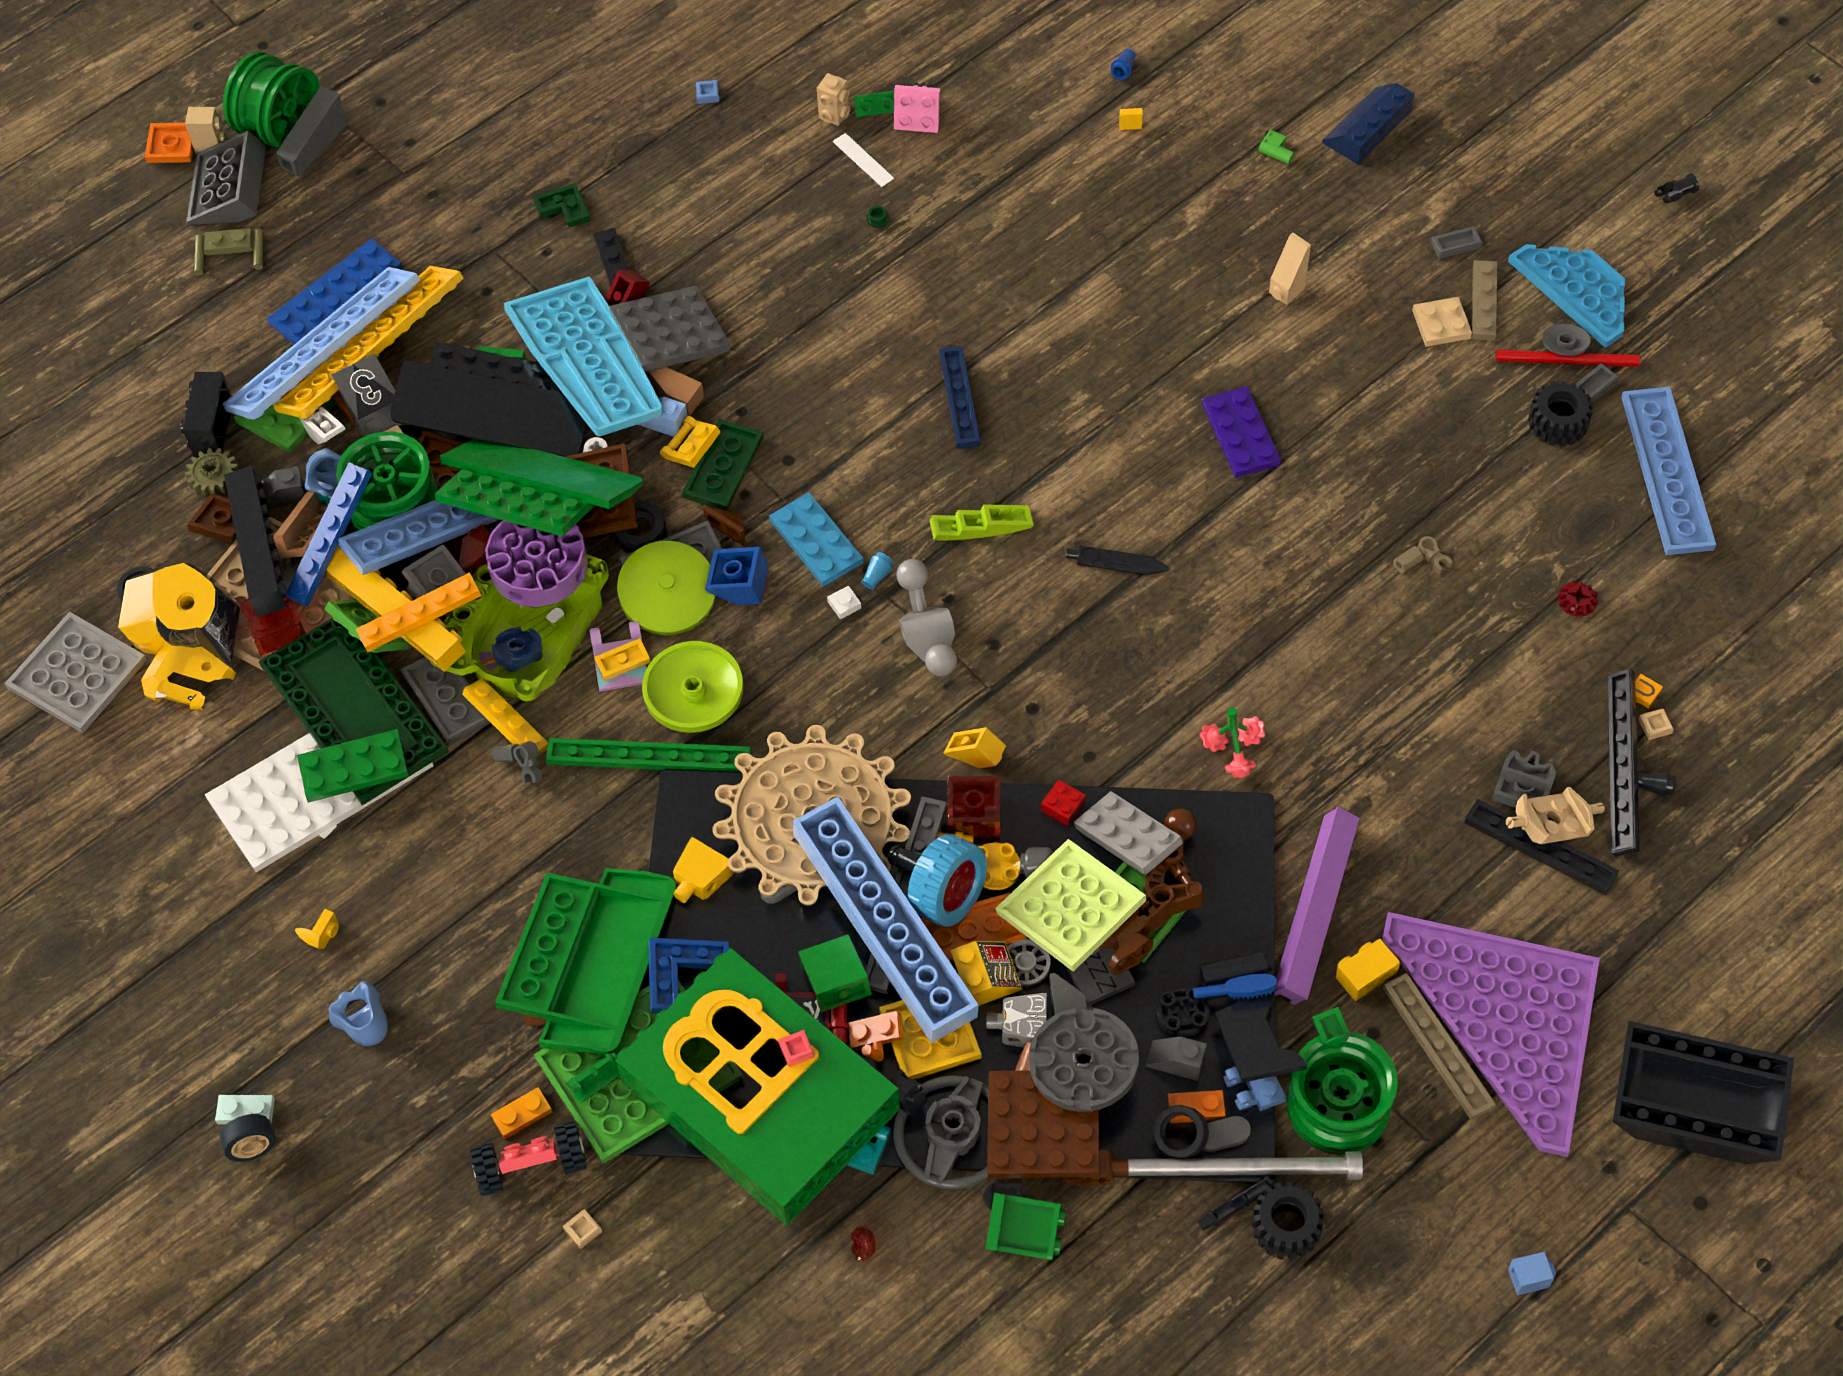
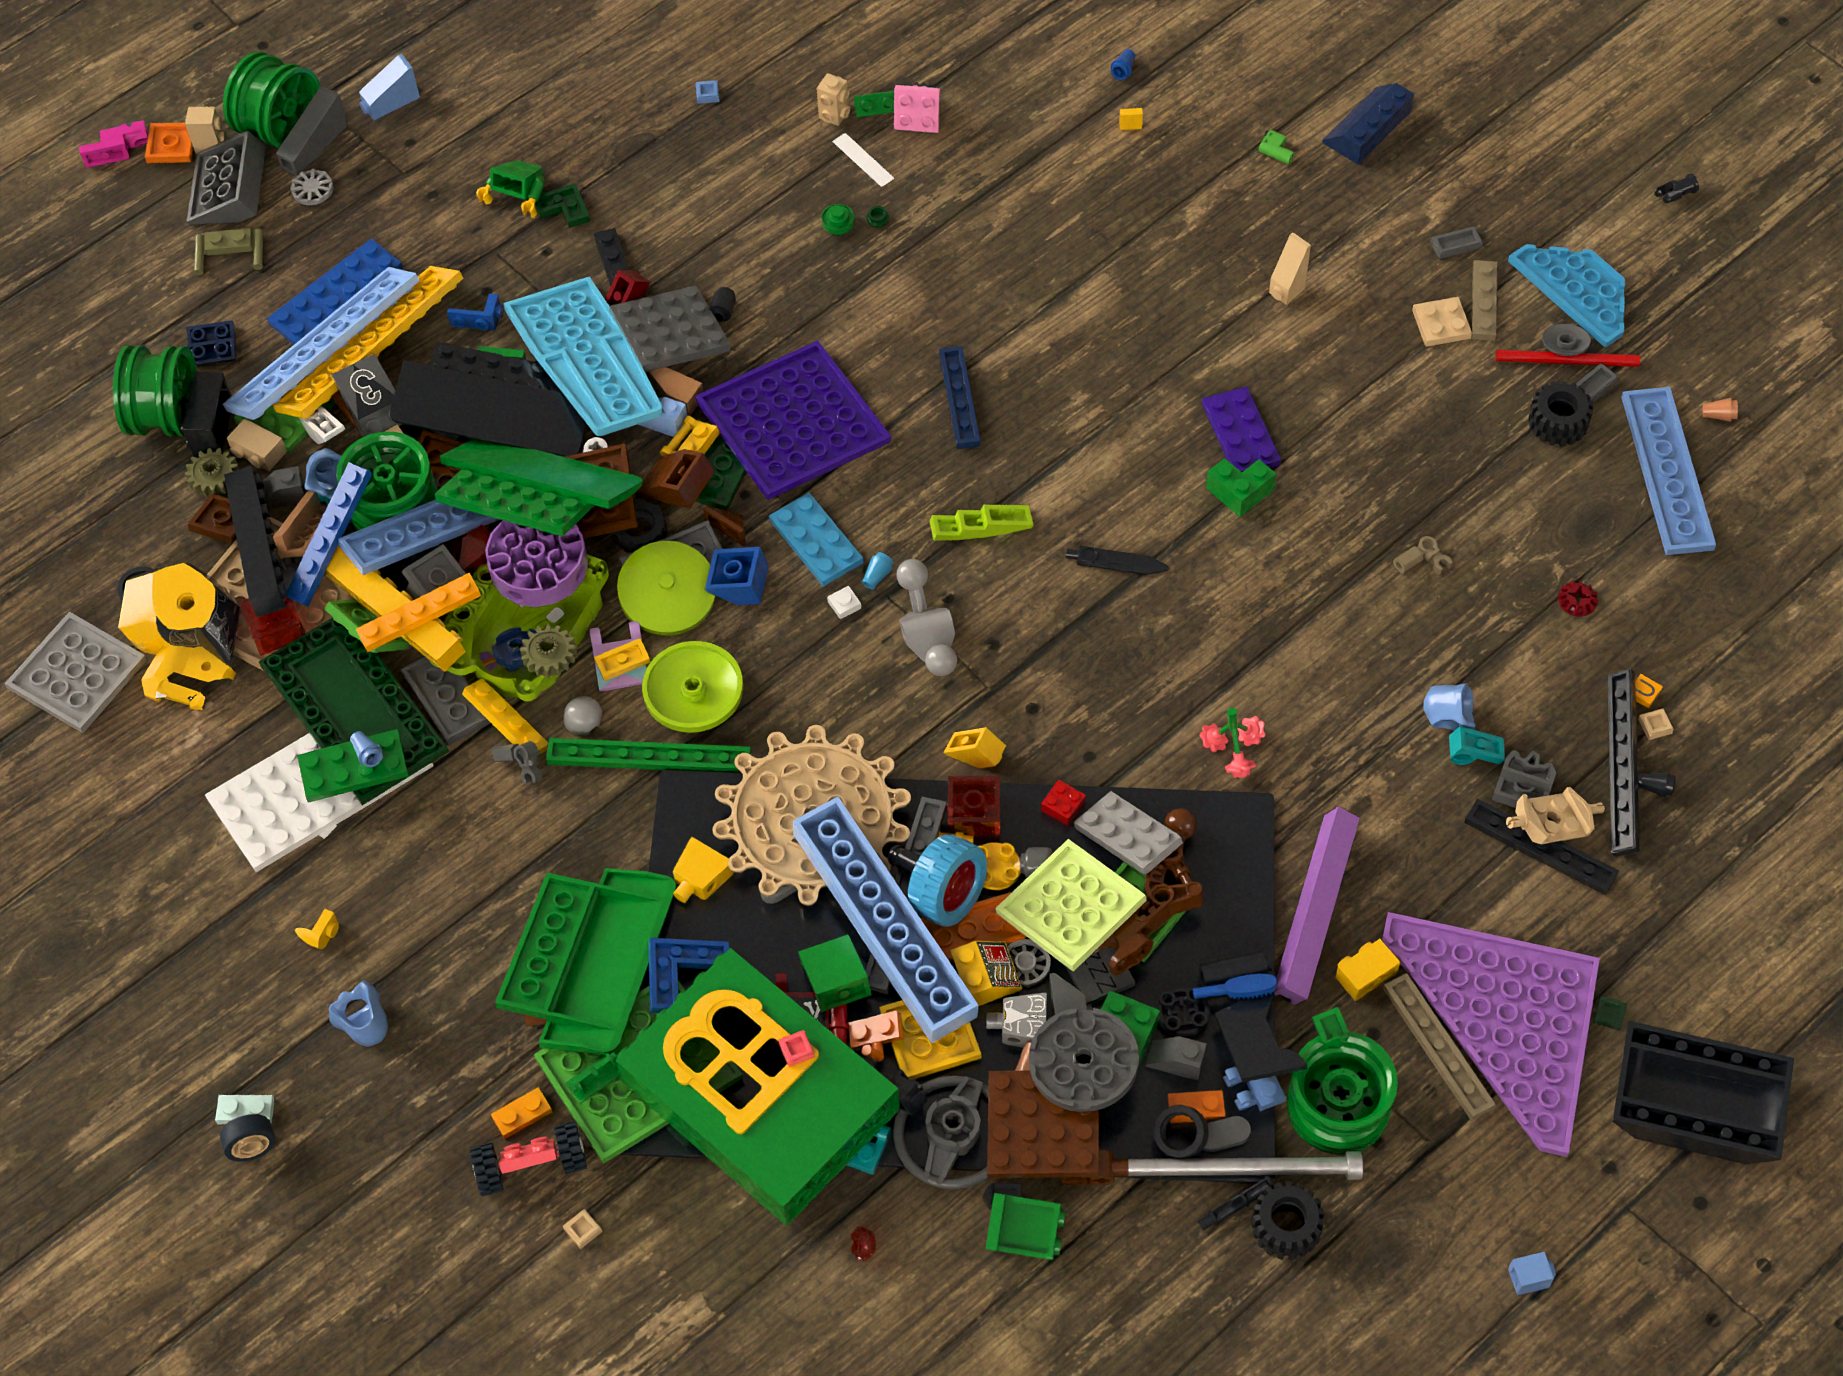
(115, 144): none -> dark pink plate
(152, 389): none -> green wheel
(212, 342): none -> dark blue slope
(256, 445): none -> tan brick
(312, 187): none -> light grey wheel
(367, 751): none -> medium blue cone
(389, 89): none -> medium blue slope
(476, 319): none -> blue bracket
(516, 180): none -> green torso
(548, 651): none -> olive gear
(582, 715): none -> light grey hair
(677, 478): none -> reddish brown slope
(723, 304): none -> black brick
(793, 419): none -> dark purple plate
(837, 219): none -> green plate
(1137, 1016): none -> green brick
(1240, 489): none -> green brick
(1449, 706): none -> medium blue piece
(1471, 744): none -> teal plate
(1610, 1013): none -> clear green tile
(1722, 409): none -> nougat cone

